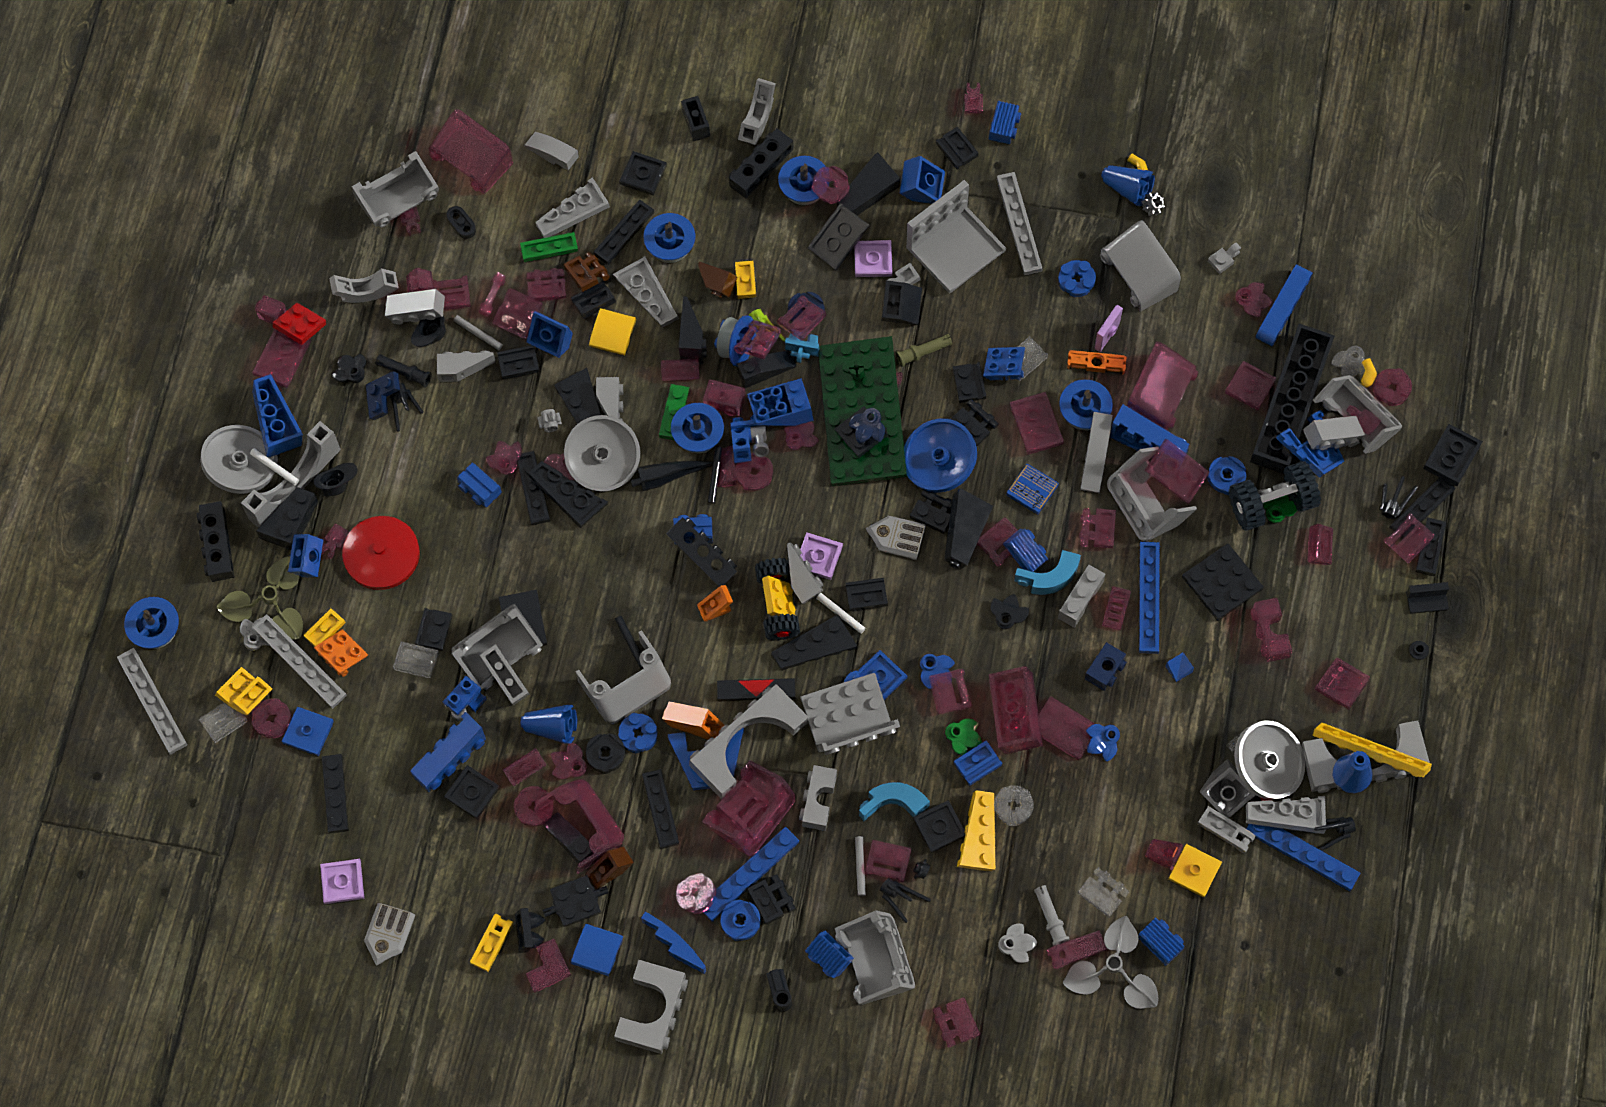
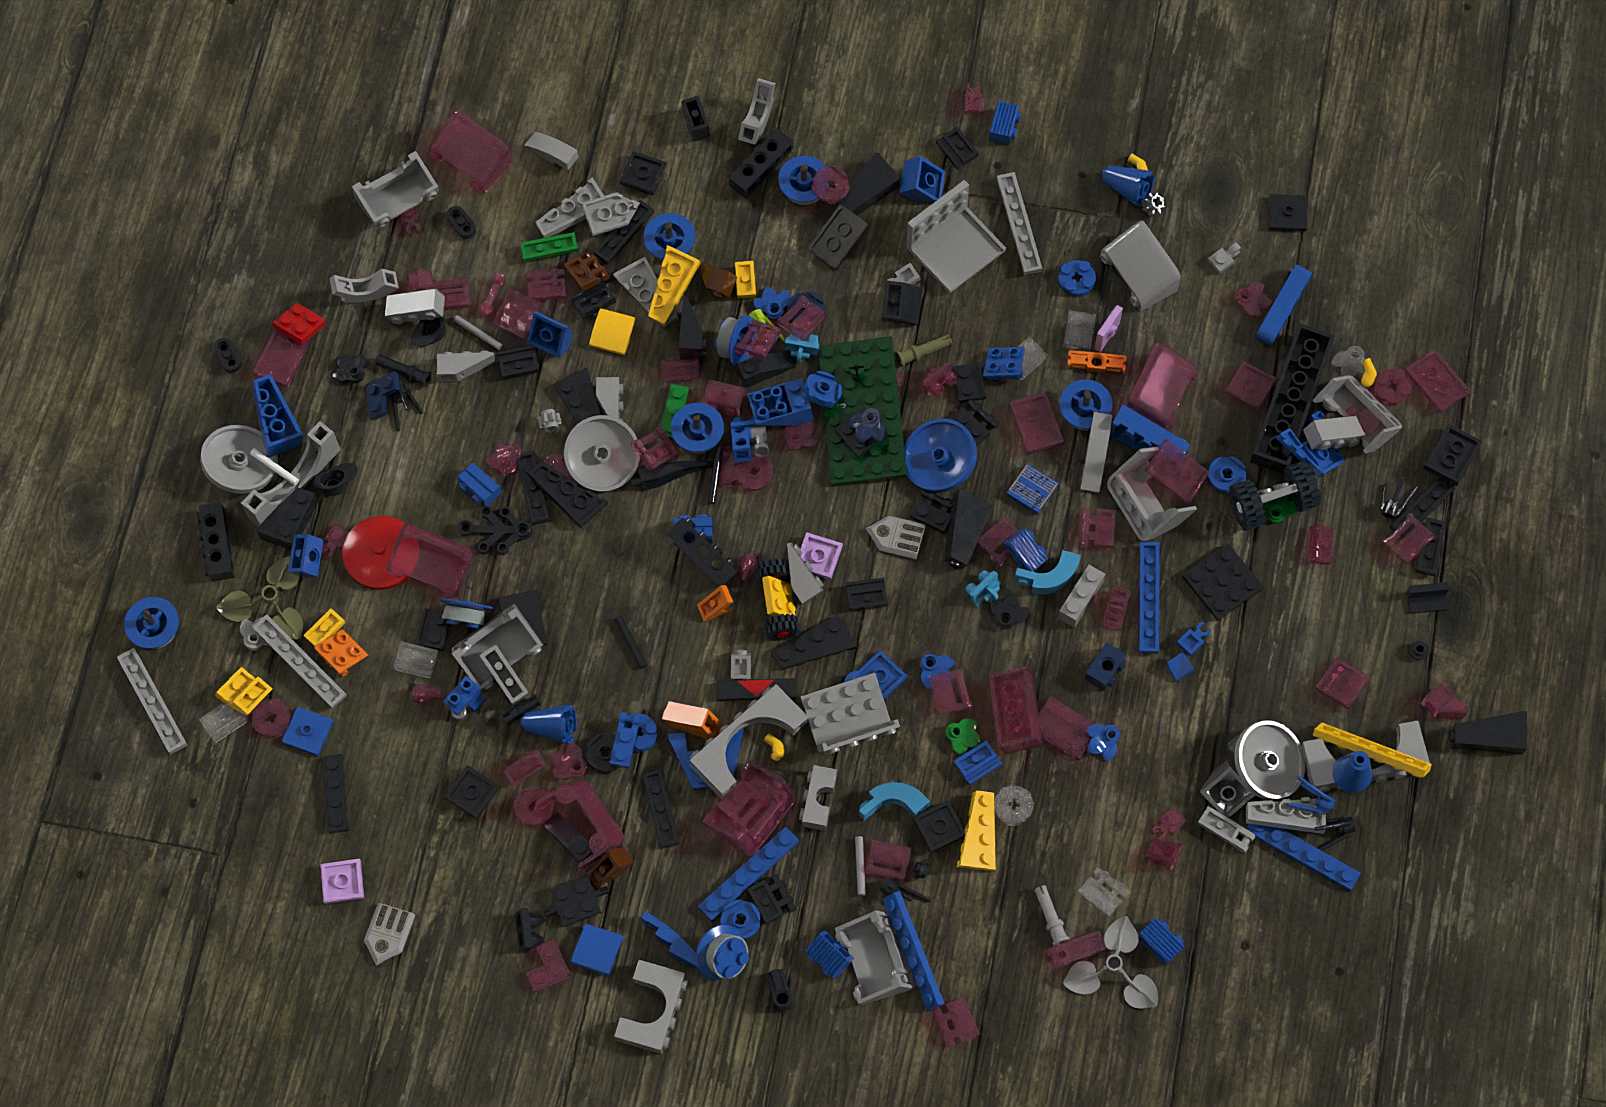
(228, 356): none -> black plate
(269, 309): clear pink brick -> none
(425, 693): none -> clear pink cone
(431, 559): none -> clear pink windscreen
(449, 753): blue wedge -> none
(464, 610): none -> piece
(491, 943): yellow plate -> none
(497, 530): none -> black plant
(521, 709): none -> black pin
(609, 212): none -> light grey tile
(625, 740): none -> blue plate
(633, 692): light grey windscreen -> none
(657, 454): none -> clear pink plate
(671, 284): none -> yellow wing
(689, 886): clear pink plate -> none
(721, 953): none -> blue piece
(740, 665): none -> light grey bracket
(747, 566): none -> clear pink cone
(772, 301): none -> blue plate
(777, 747): none -> yellow arm
(816, 394): none -> blue plate
(841, 613): white bar -> none
(873, 258): lavender plate -> none
(913, 951): none -> blue plate
(937, 377): none -> clear pink hips
(986, 589): none -> dark azure hips
(1020, 943): light grey plate -> none
(1079, 330): none -> clear plate
(1170, 822): none -> clear pink plate
(1192, 641): none -> blue plate
(1195, 870): yellow plate -> none
(1273, 646): clear pink arch -> none
(1287, 212): none -> black plate
(1323, 801): none -> blue plant
(1437, 381): none -> clear pink plate
(1444, 704): none -> clear pink slope
(1493, 734): none -> black slope

